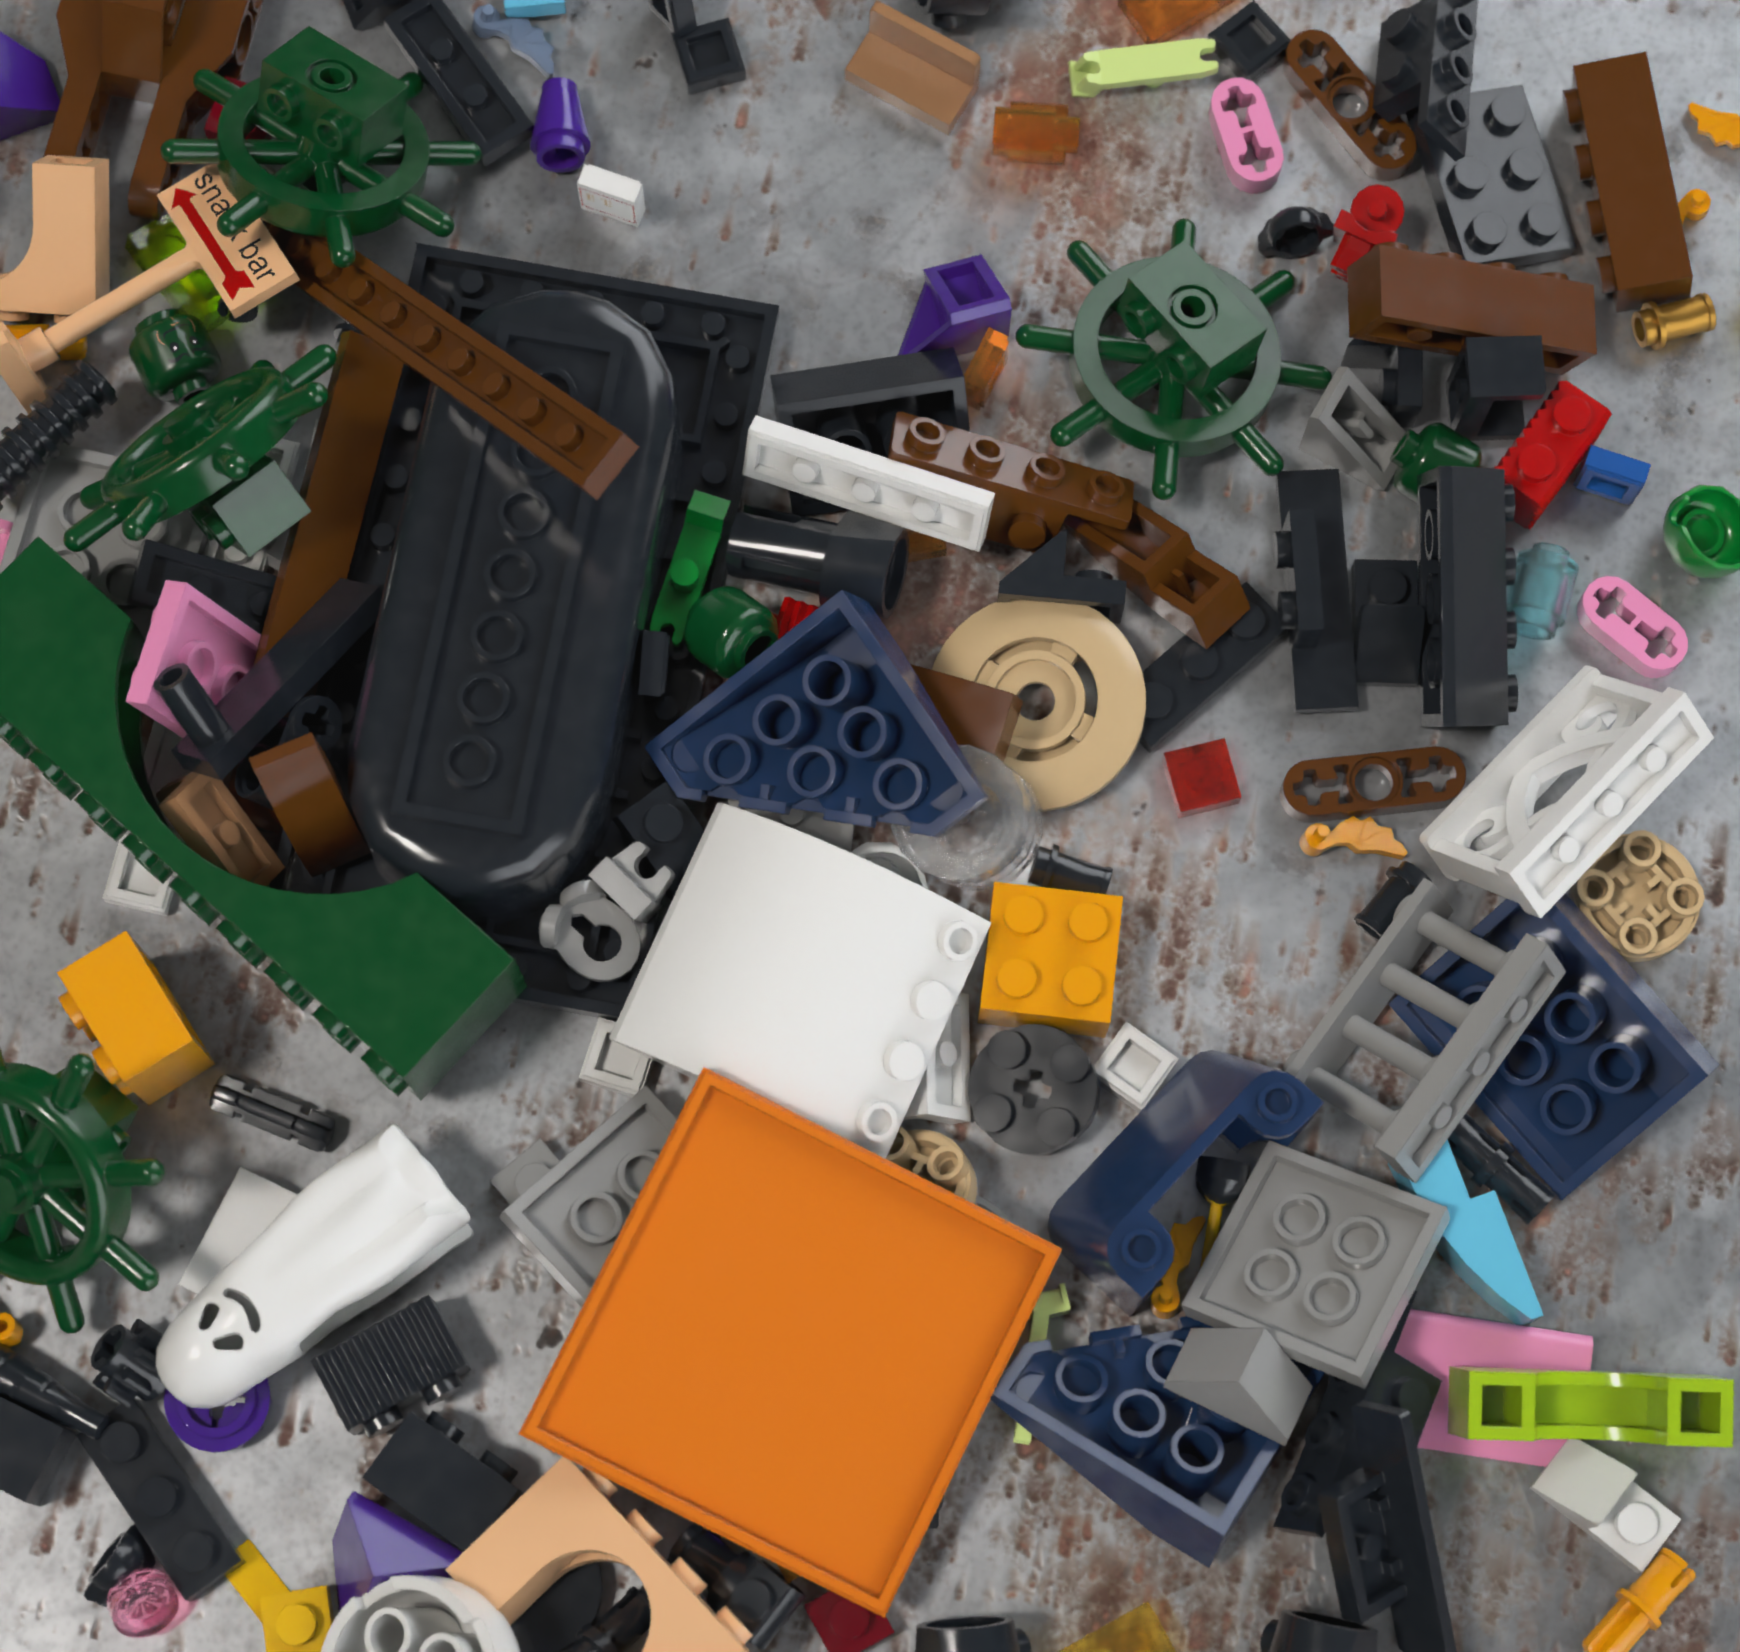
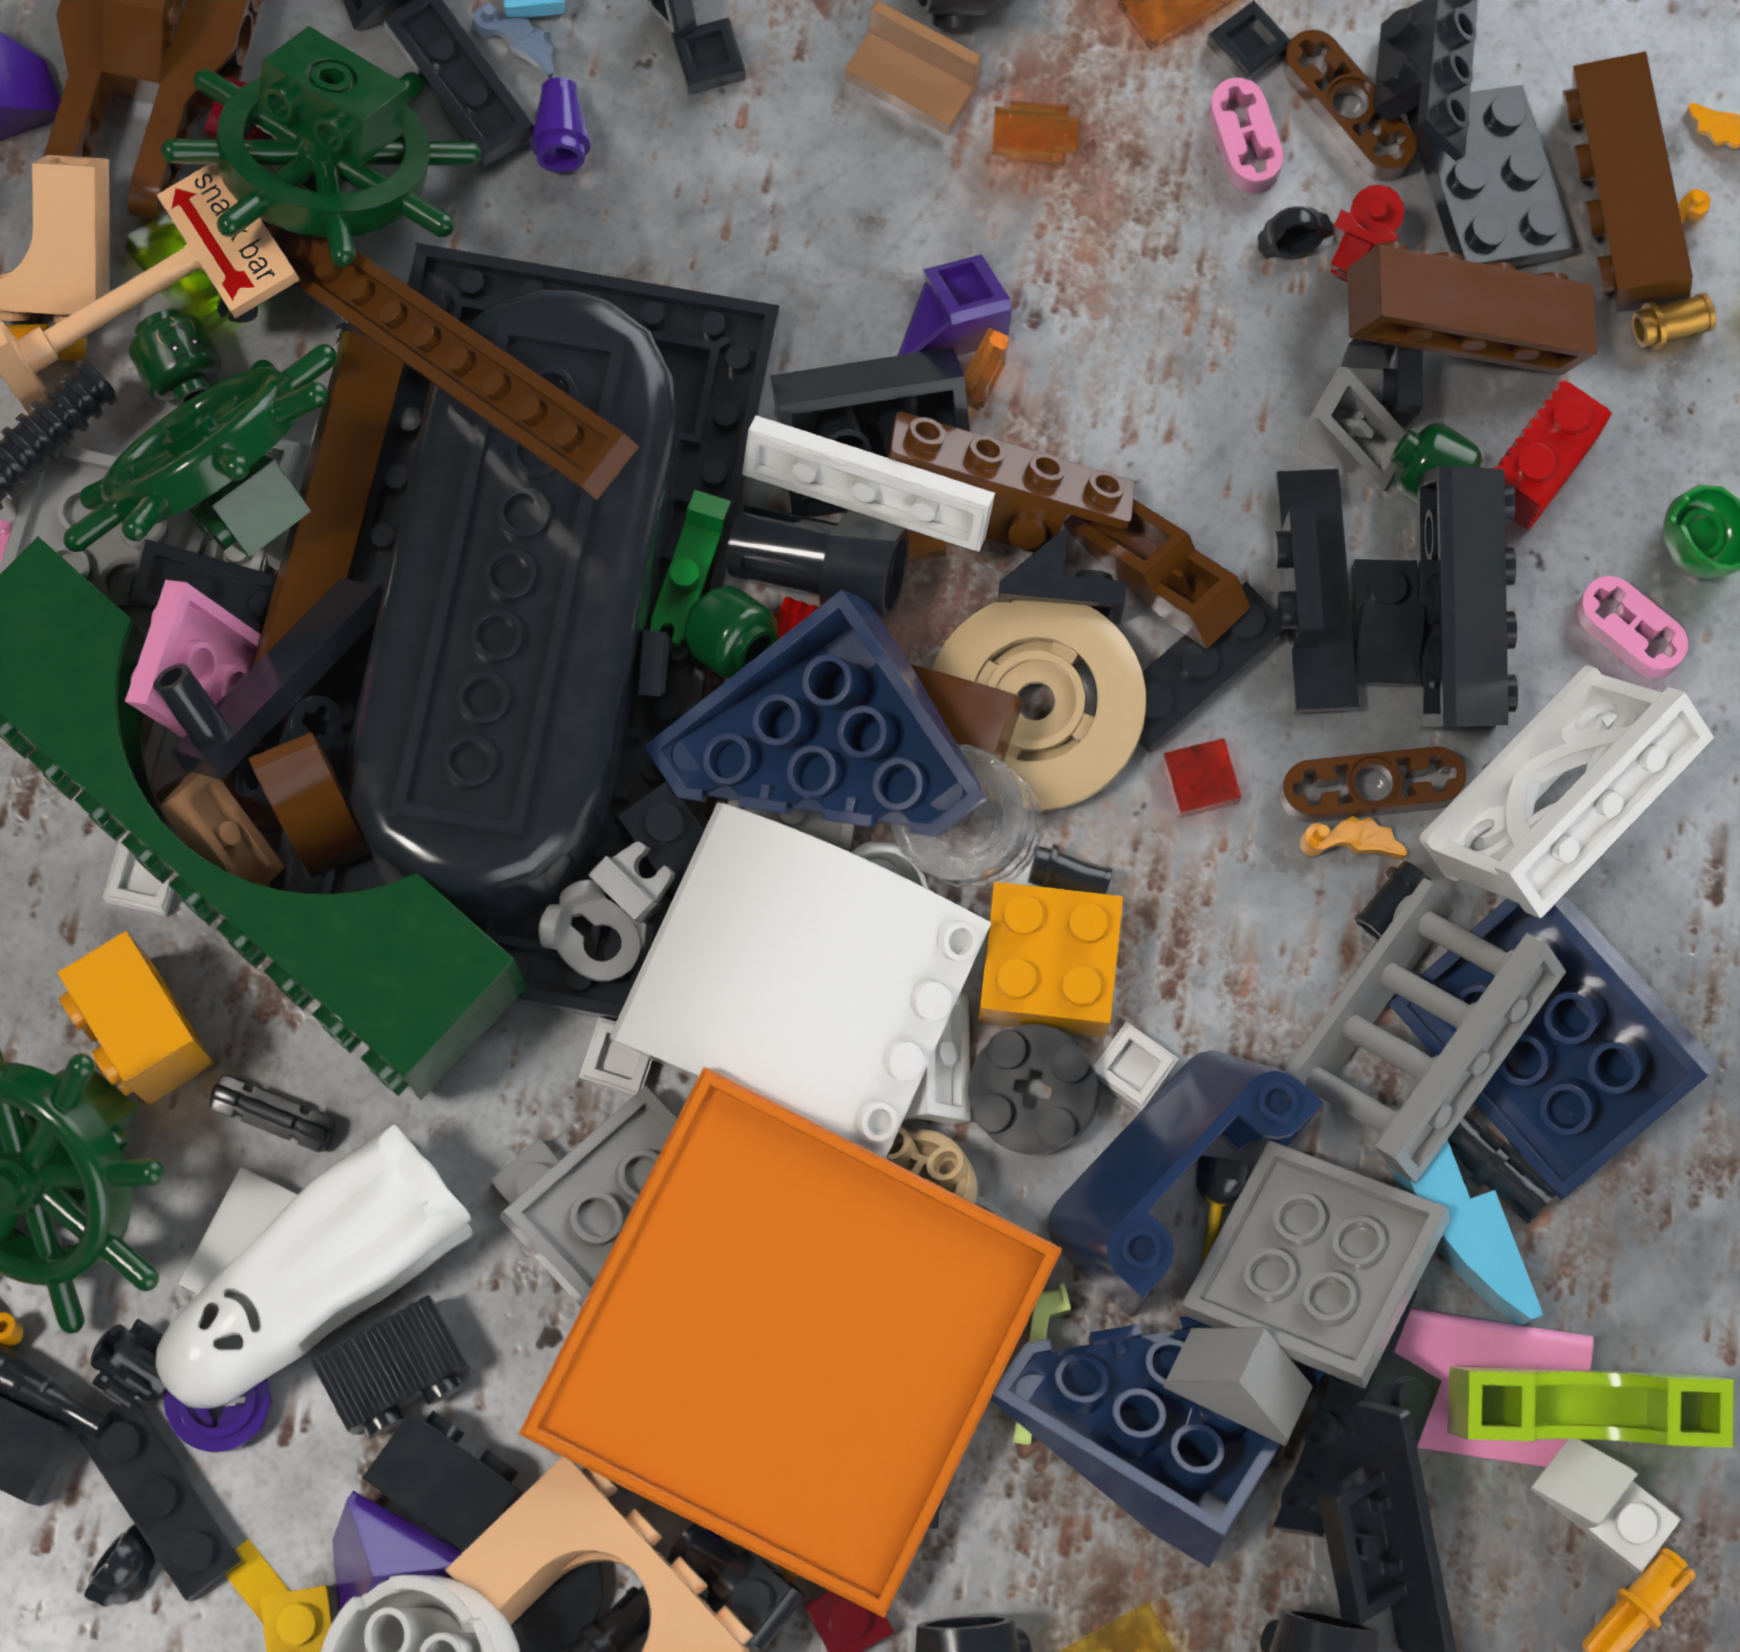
(142, 1603): clear pink tile -> none
(611, 195): white tile -> none
(1141, 65): yellowish green piece -> none
(1166, 1297): light orange piece -> none
(1193, 335): dark green piece -> none
(1491, 383): black panel -> none
(1542, 590): clear light blue brick -> none
(1611, 475): blue tile -> none
(1640, 896): tan tile -> none

